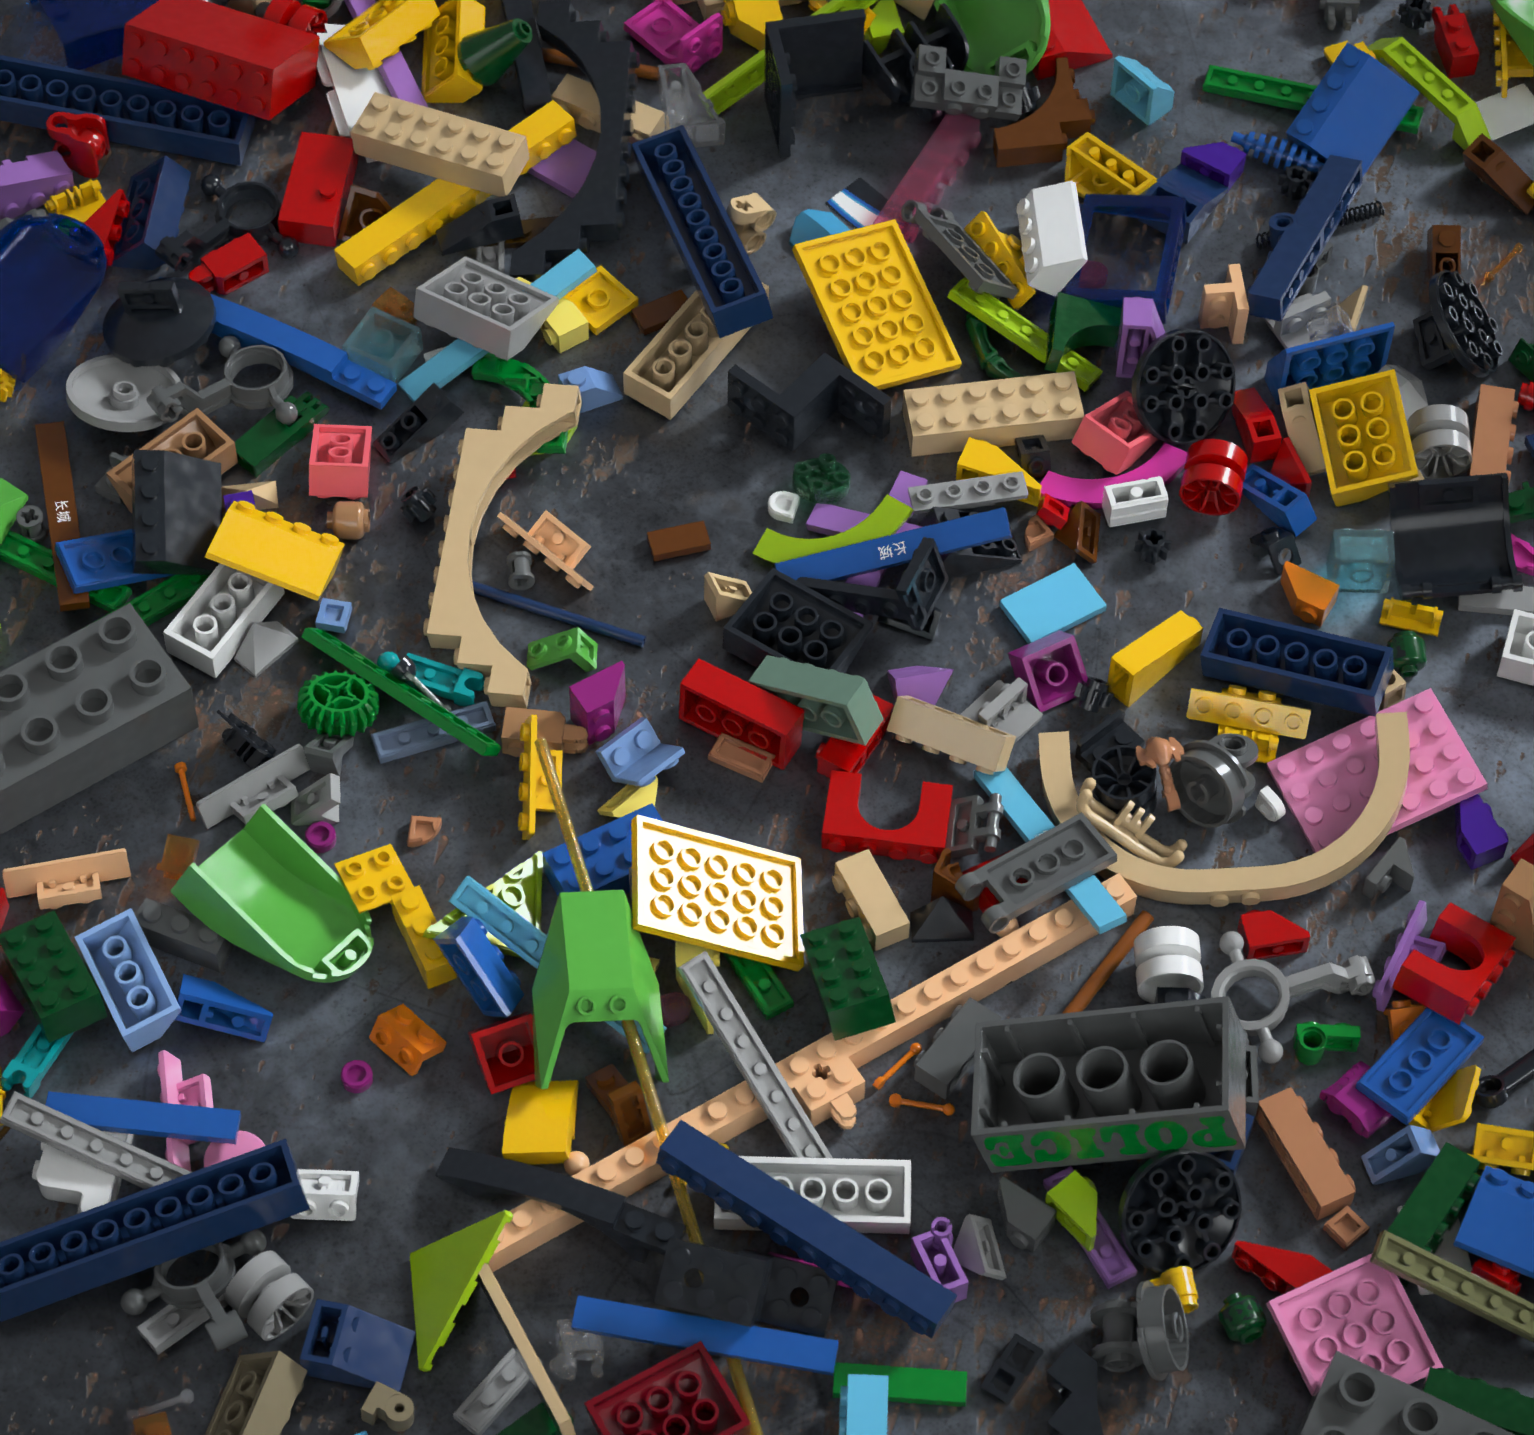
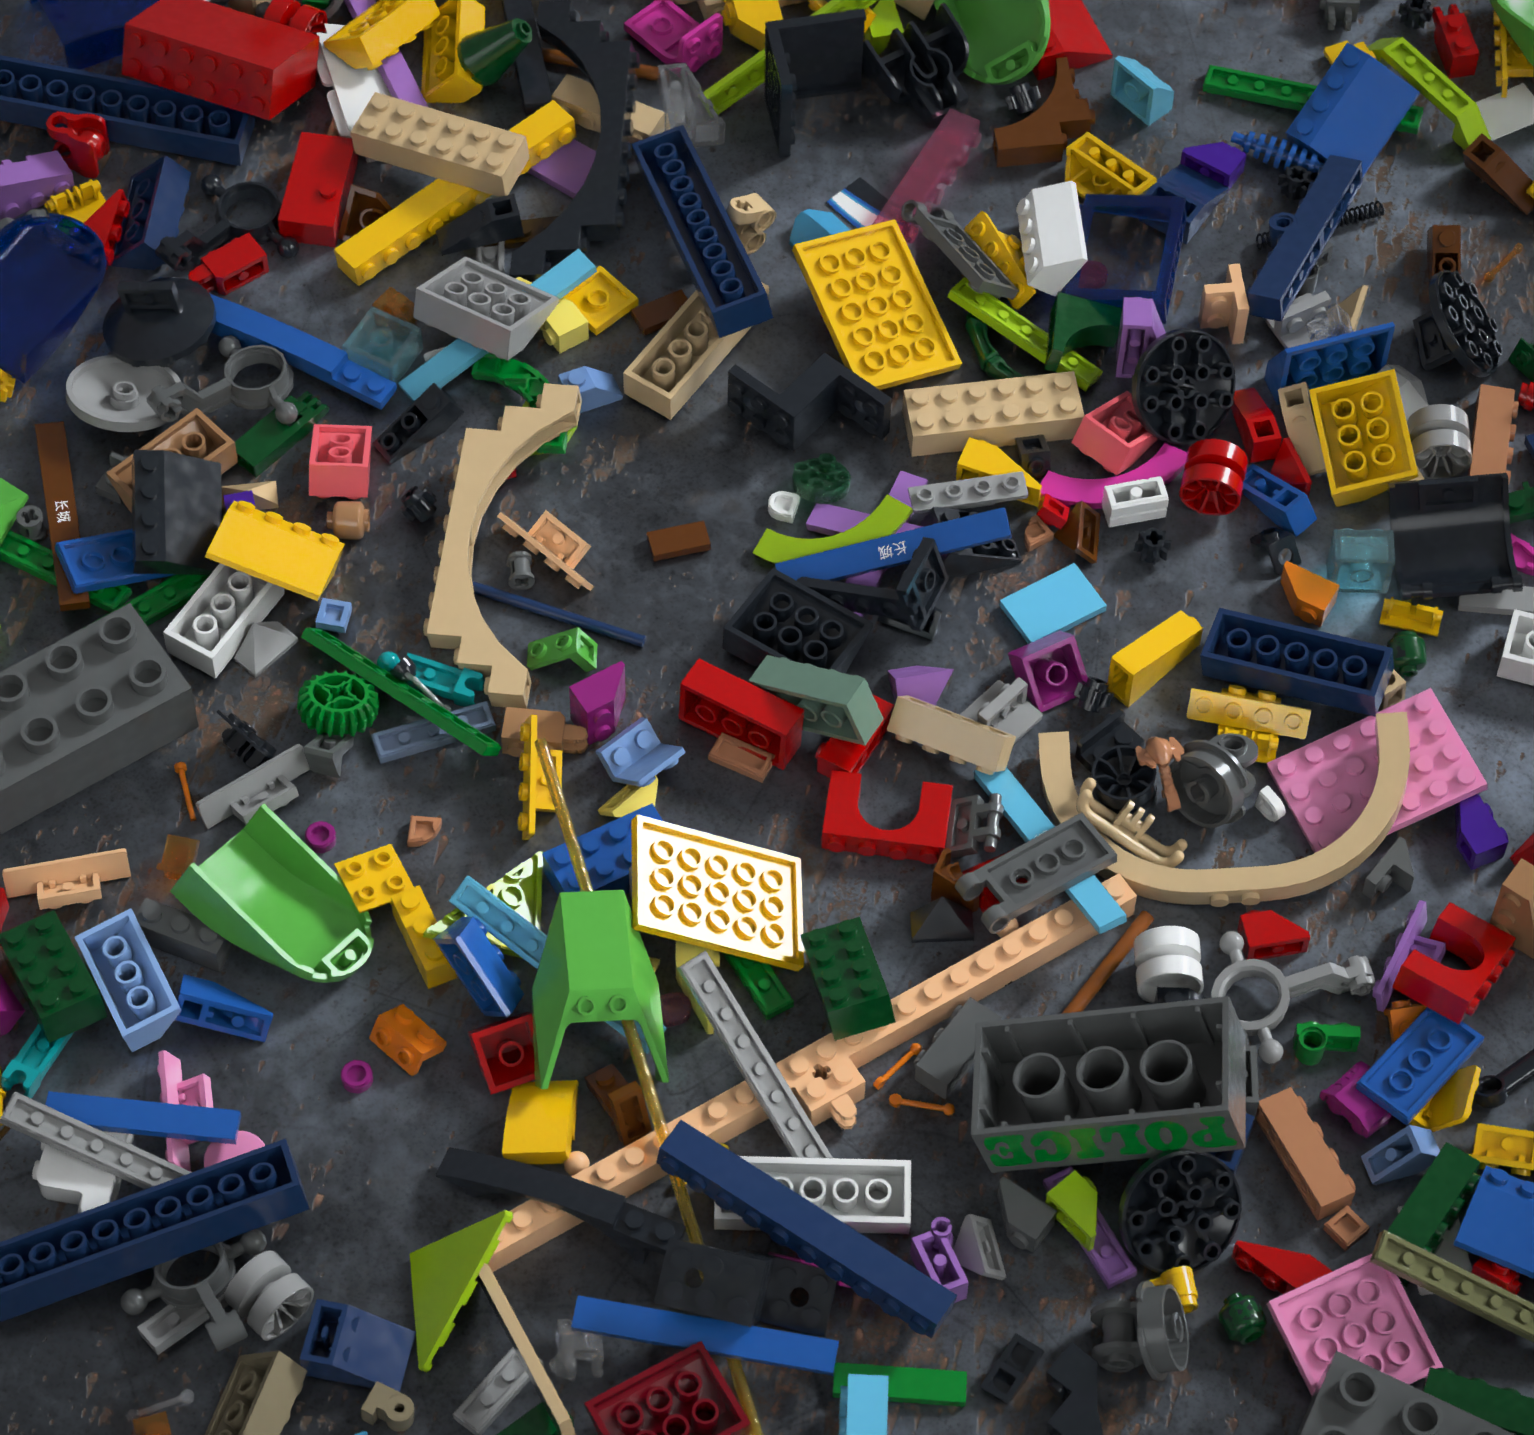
(317, 802): light grey slope -> none
(329, 1194): white bracket -> none
(724, 594): tan slope -> none
(871, 899): tan brick -> none
(965, 91): dark grey bracket -> none

